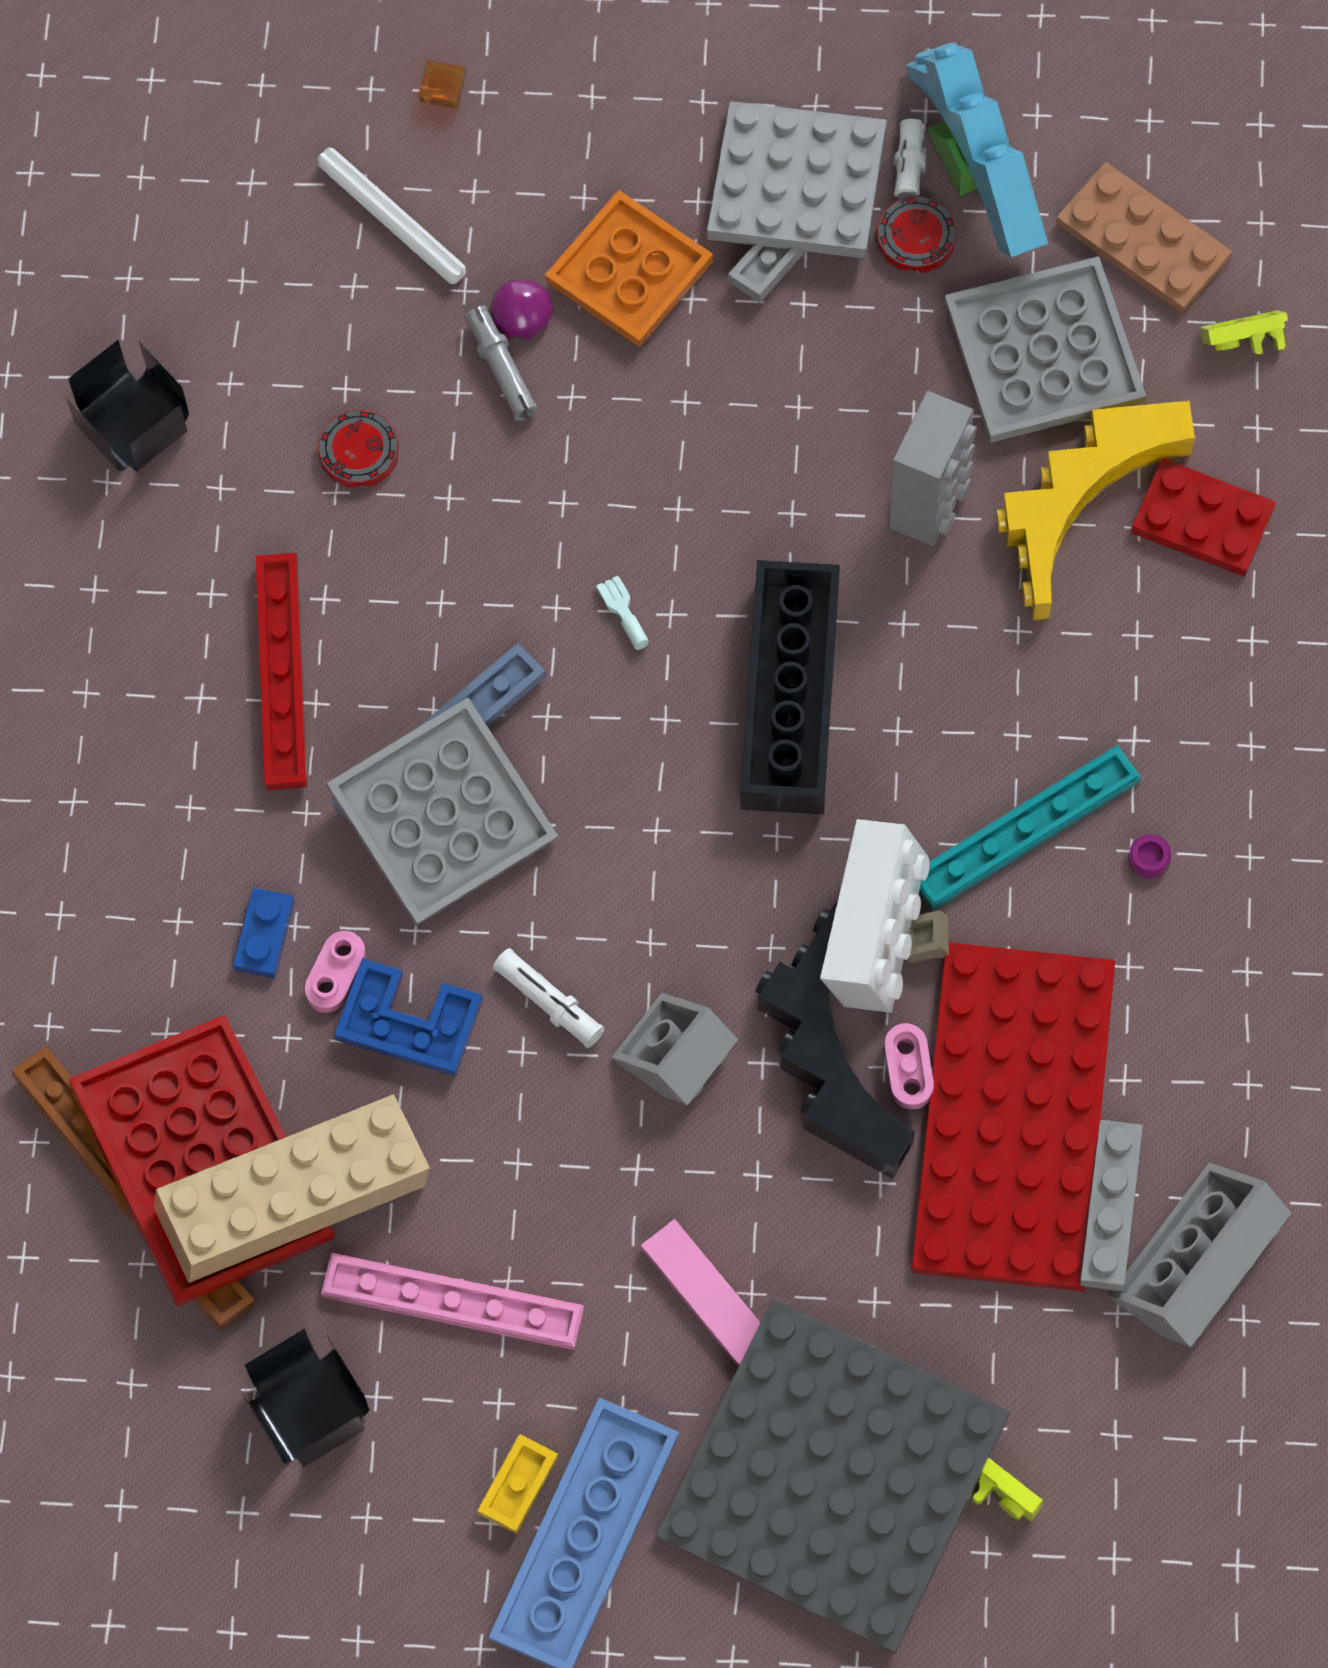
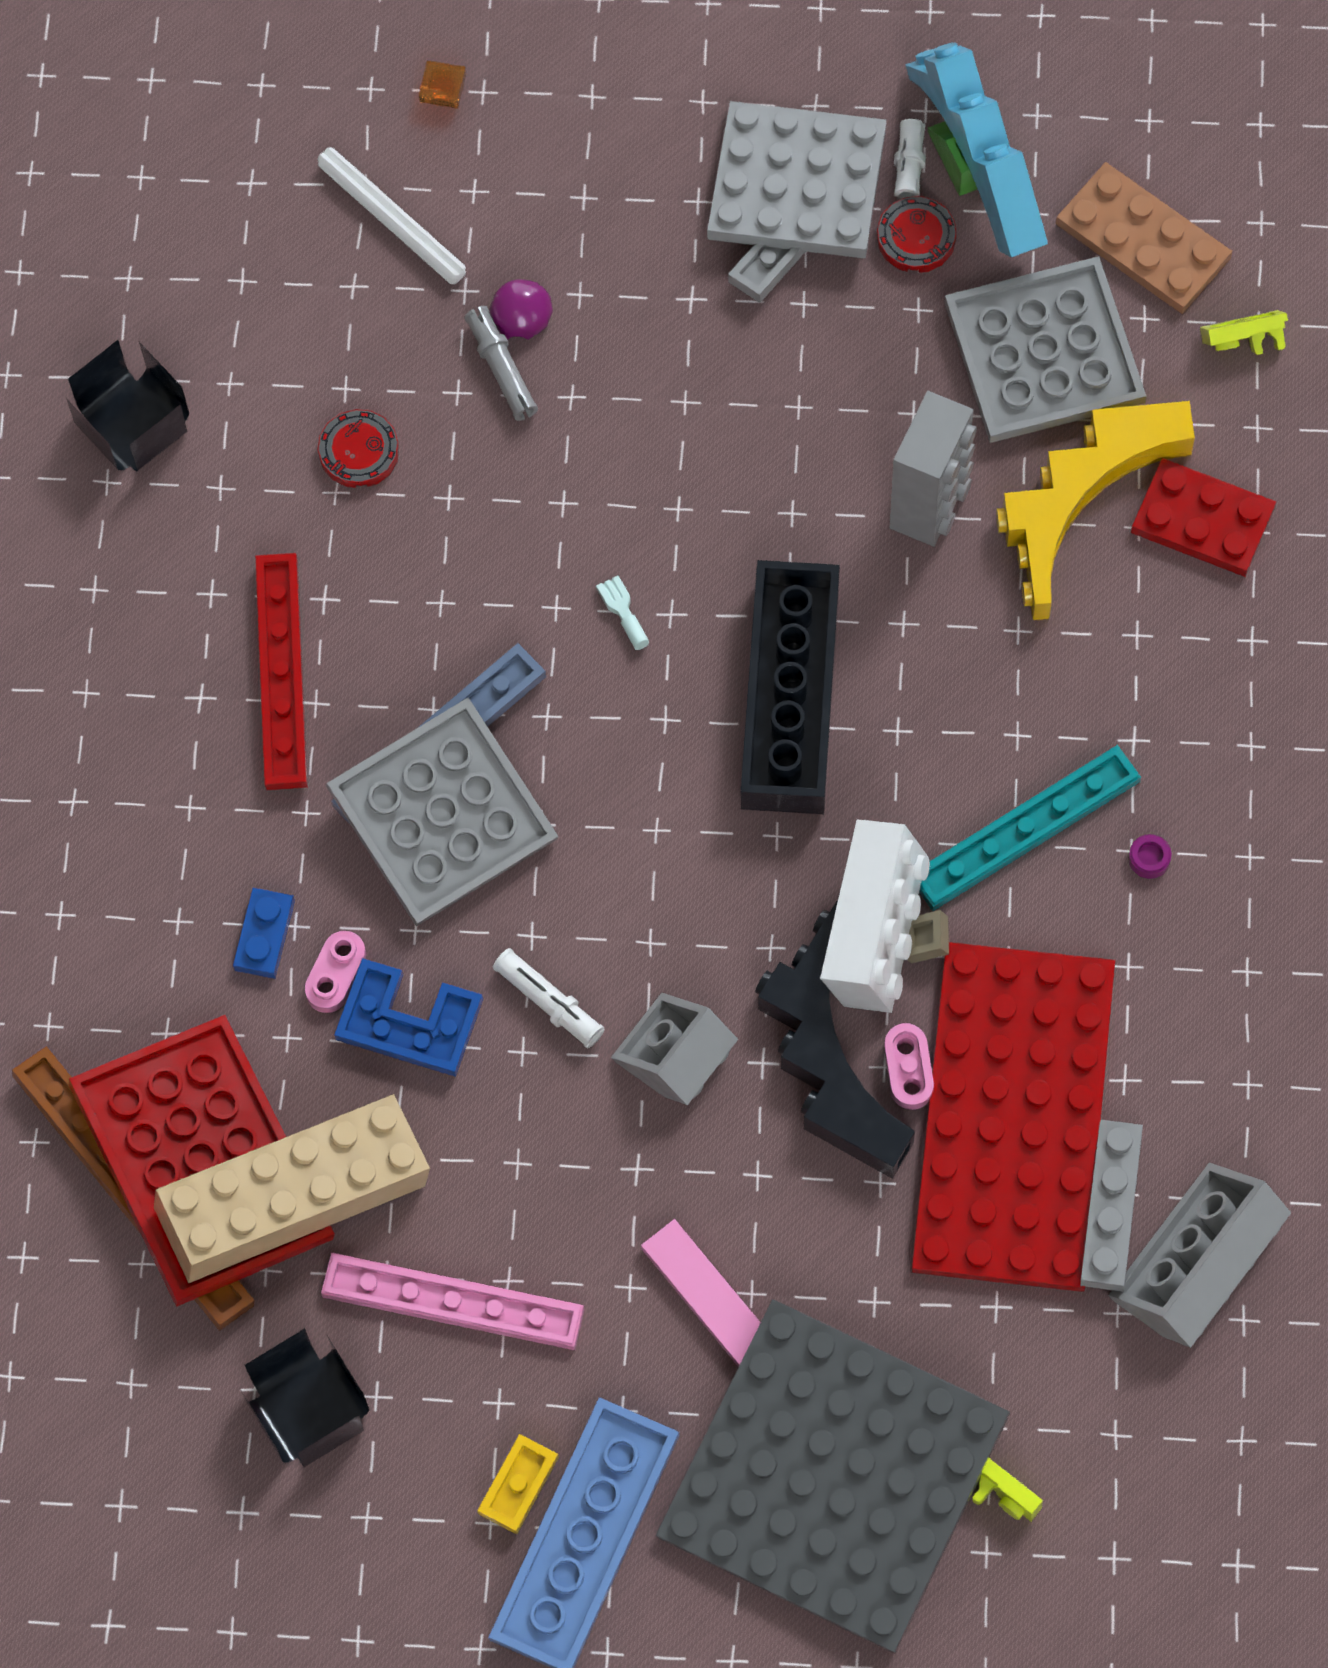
(629, 268): orange plate -> none

